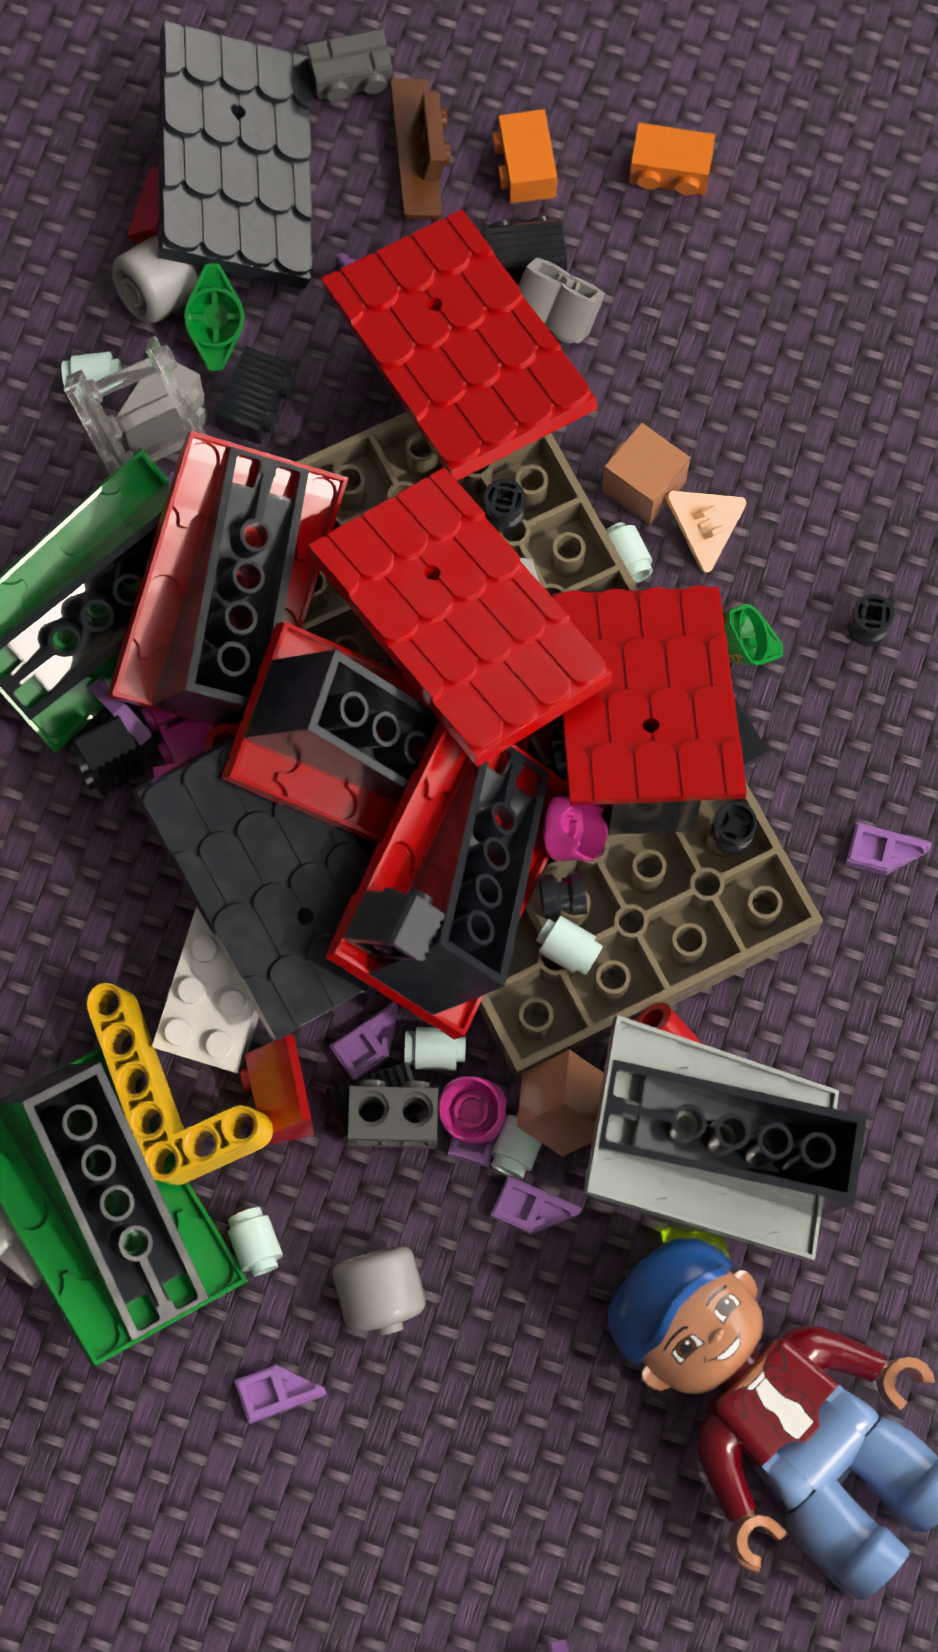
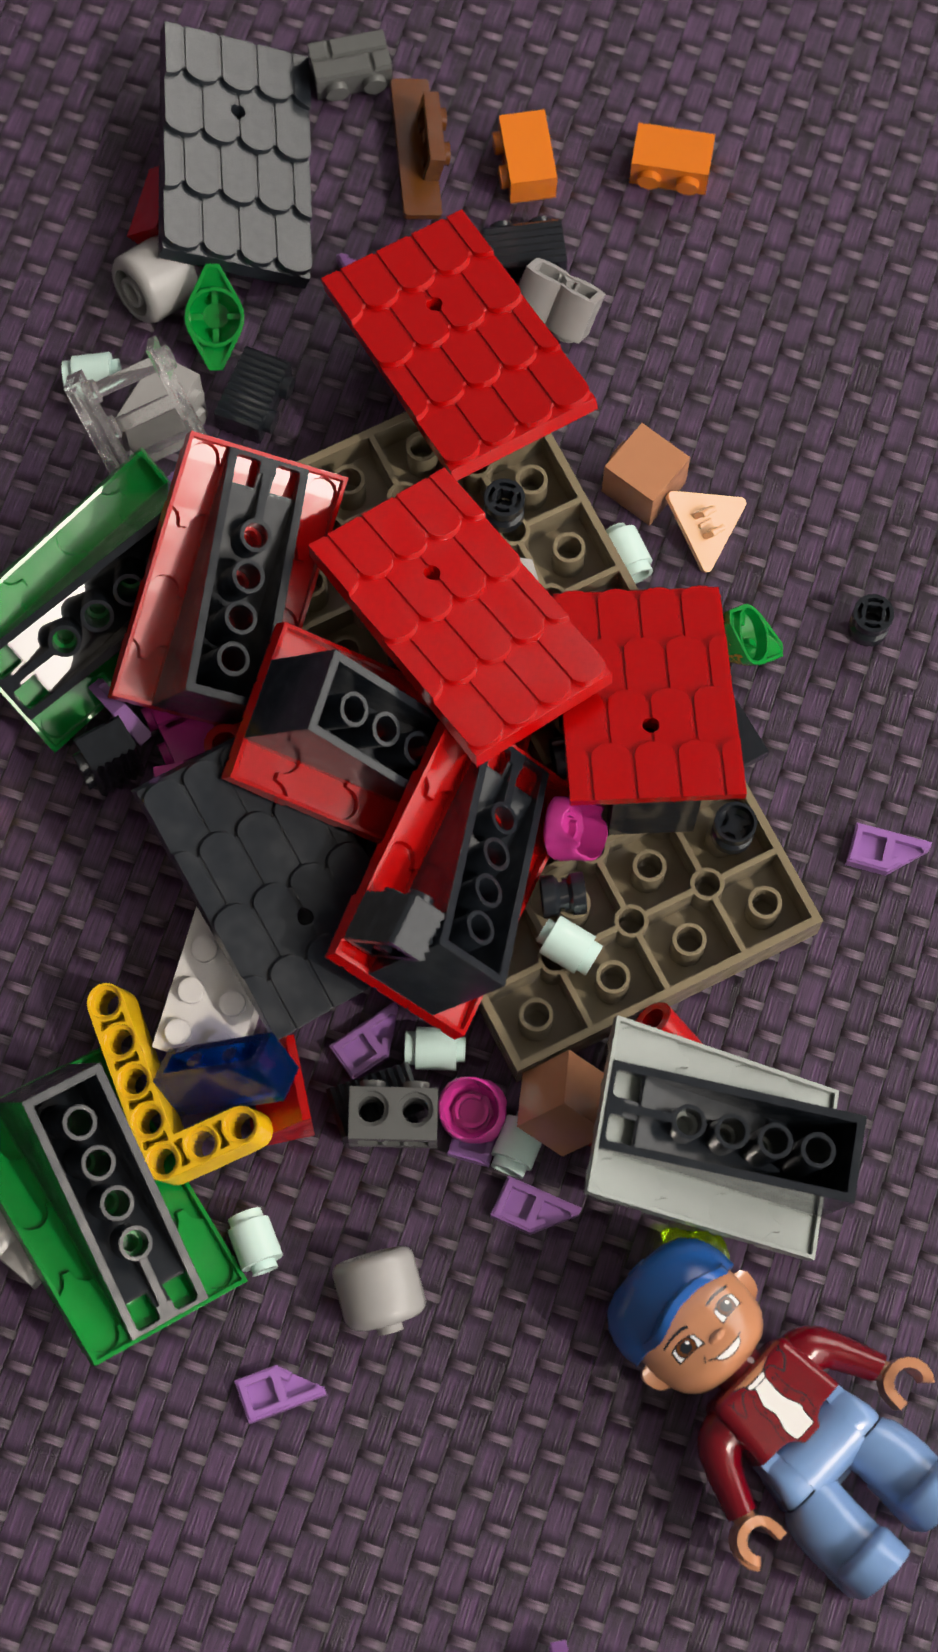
(226, 1074): none -> clear blue brick

